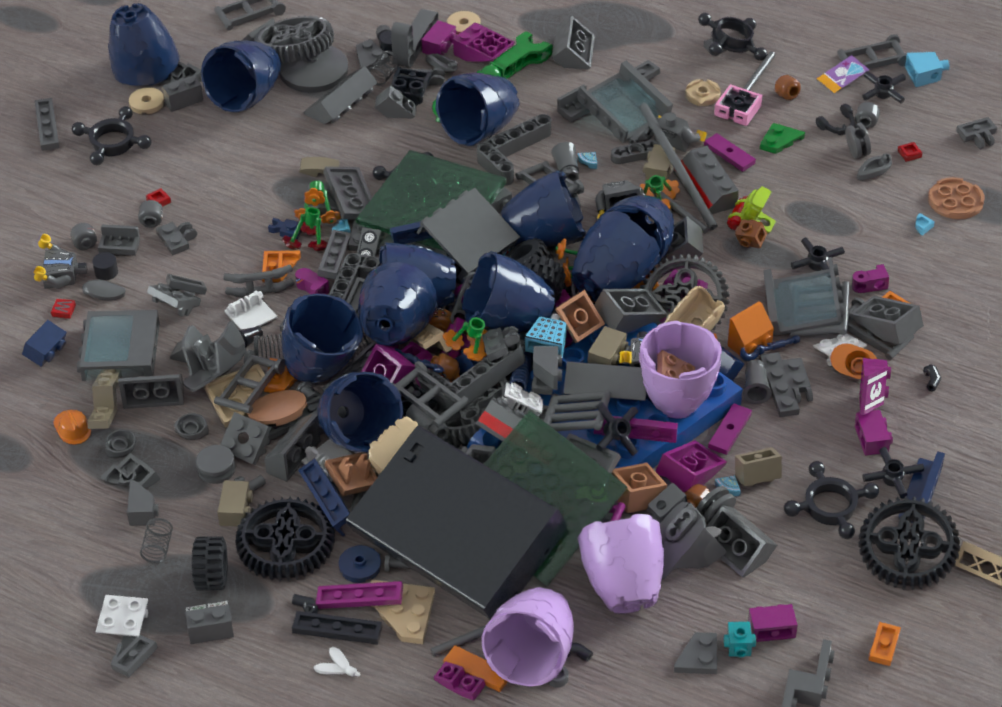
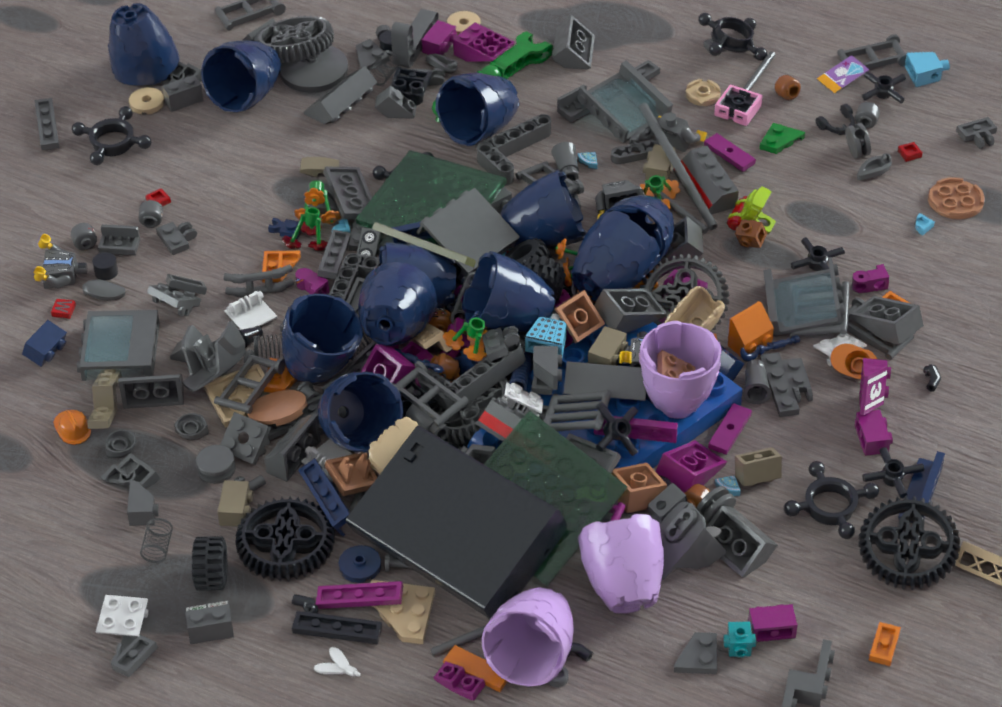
(424, 244): none -> olive tile

